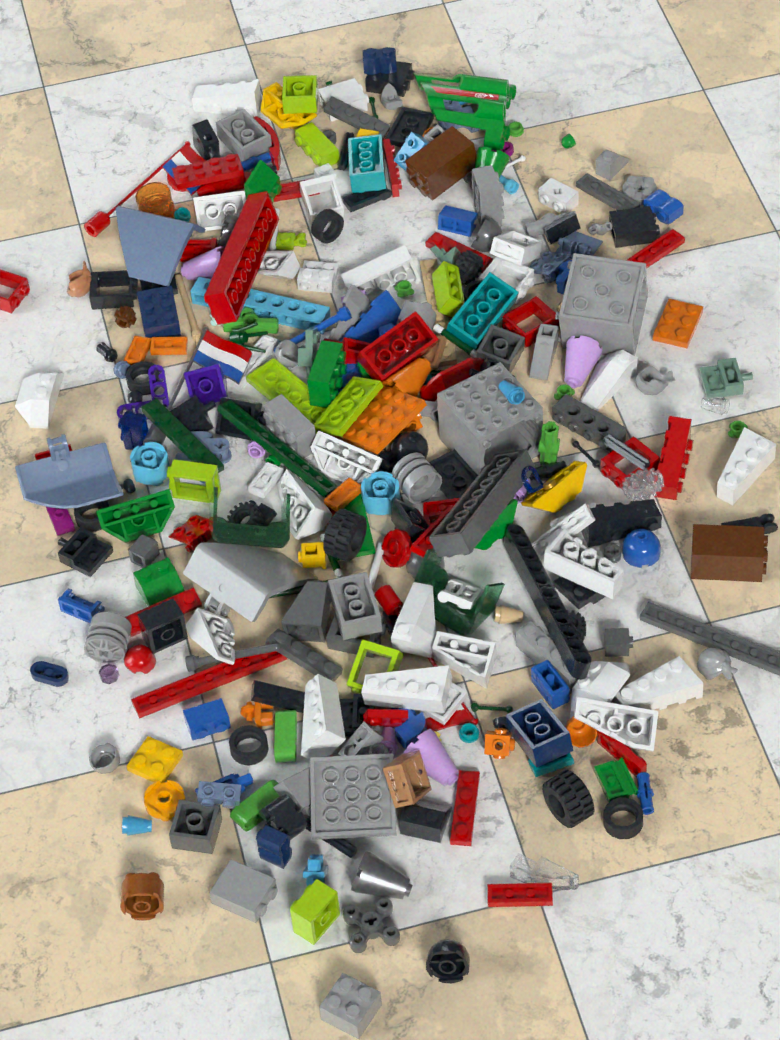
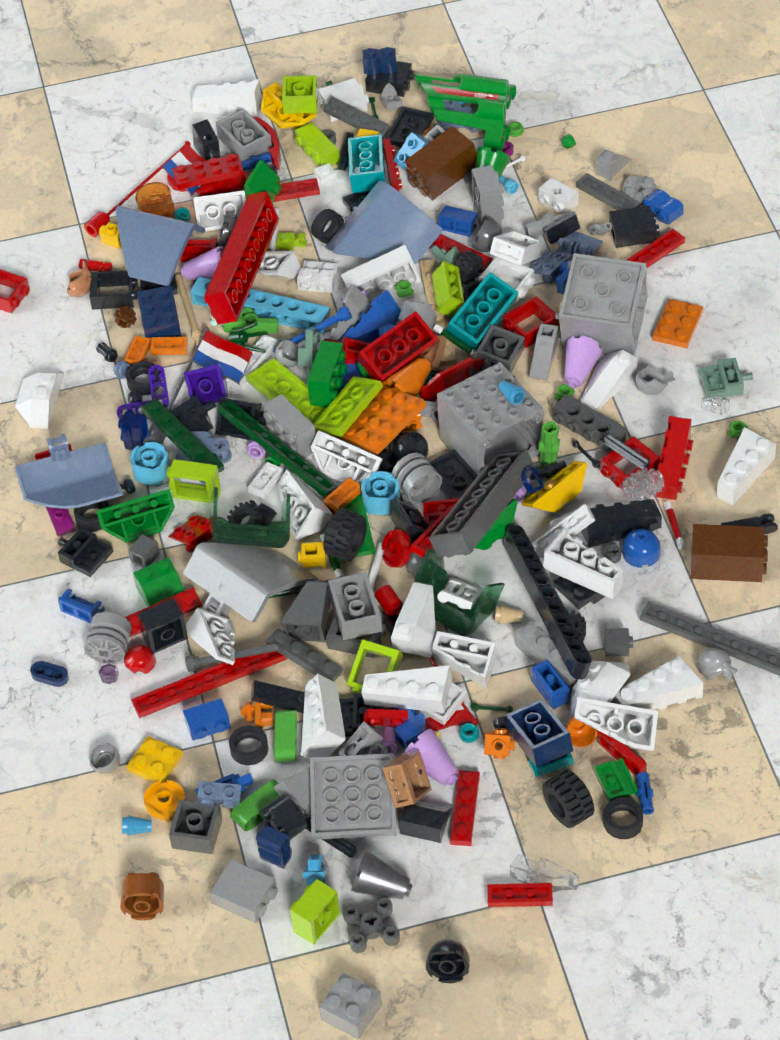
(96, 265): none -> red axle
(110, 235): none -> yellow brick
(319, 185): white window -> none
(384, 224): none -> sand blue panel
(674, 525): none -> red bar

